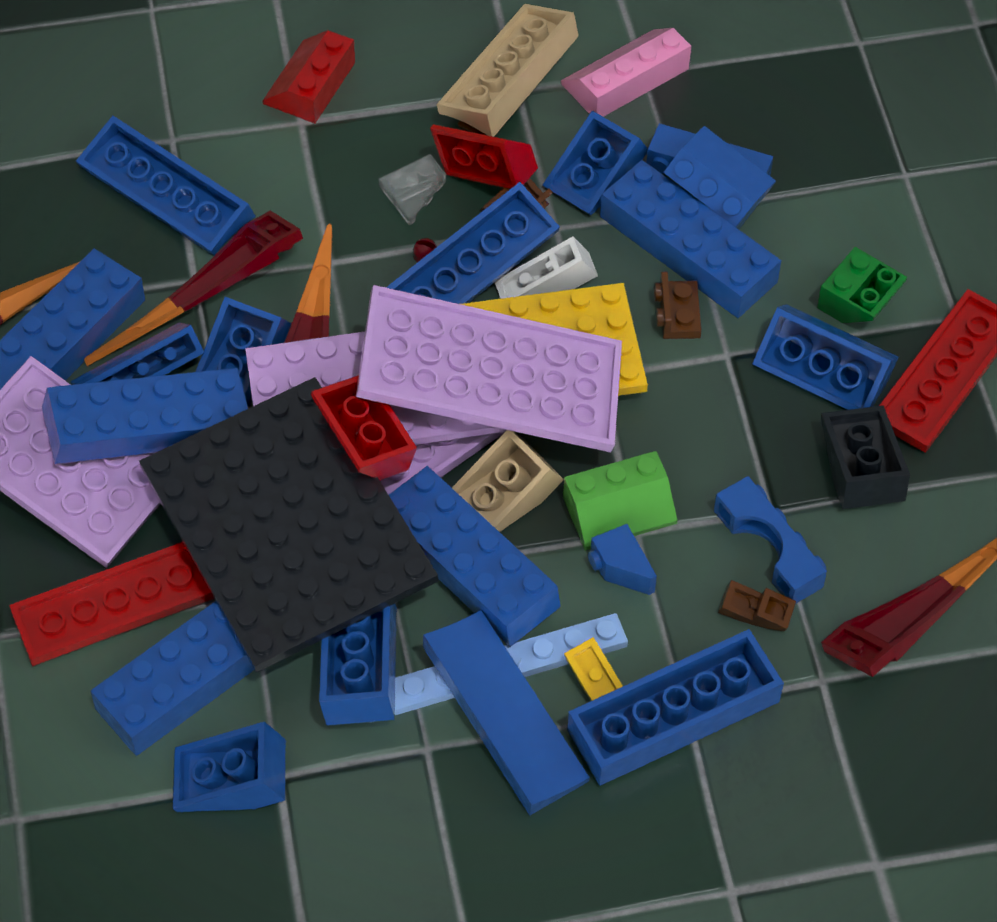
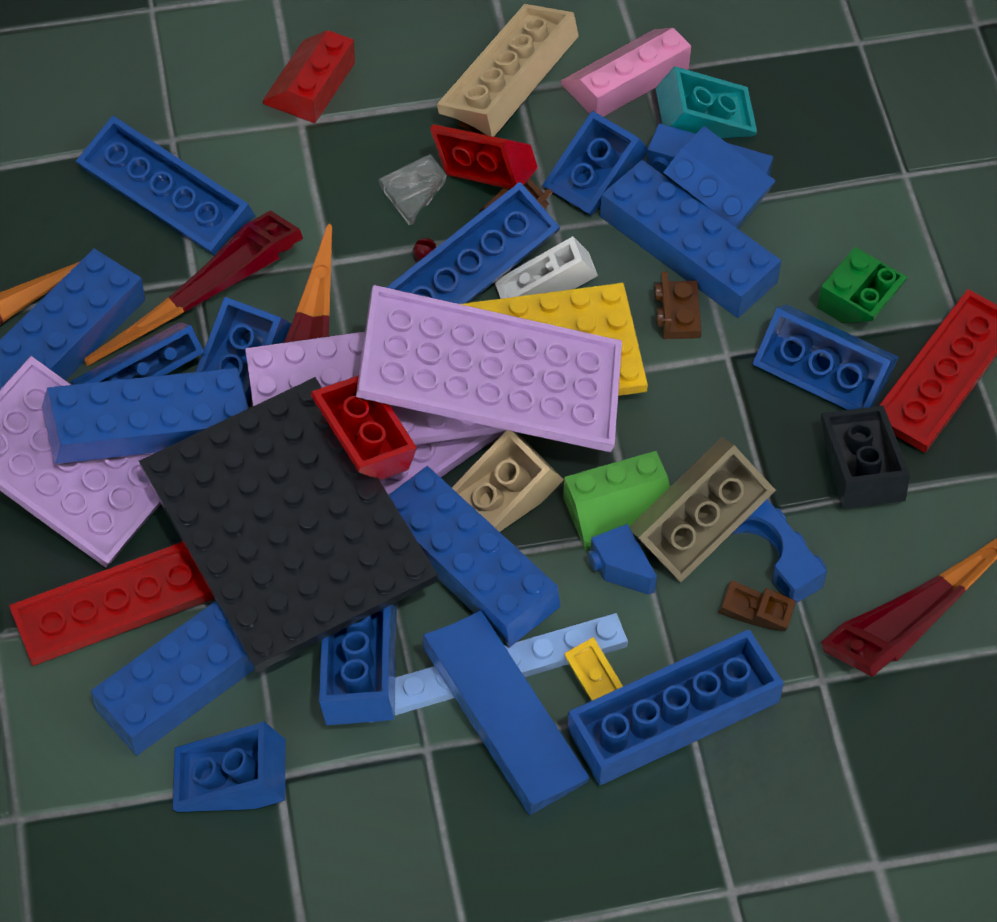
(698, 100): none -> teal slope
(702, 509): none -> dark tan slope

